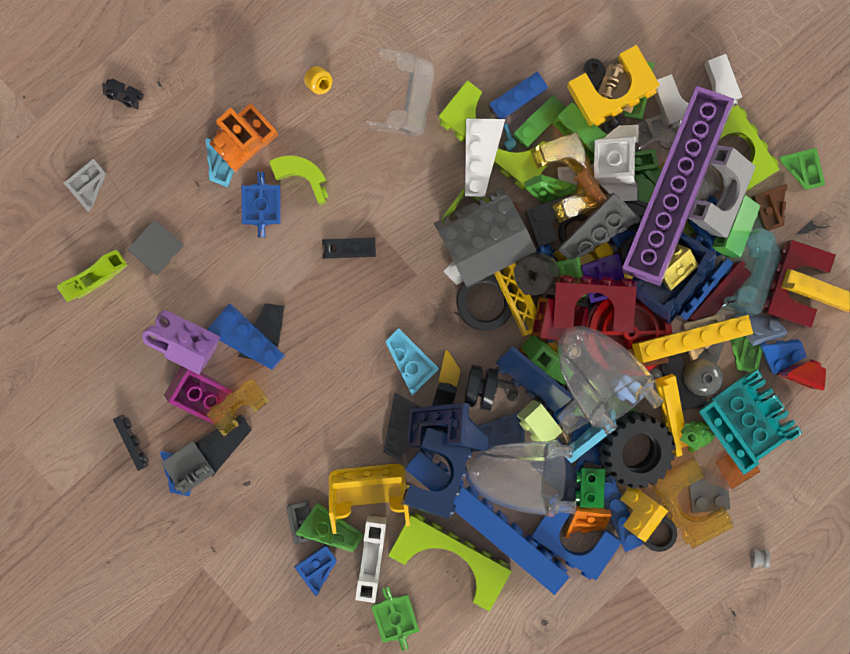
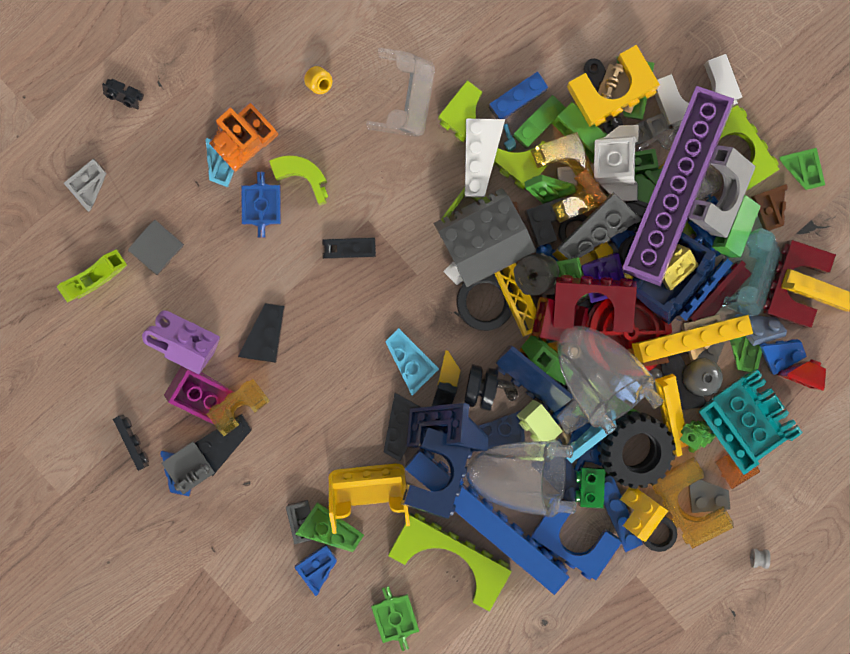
(244, 337): blue wing -> none
(371, 558): white arch -> none
(587, 520): orange wing -> none

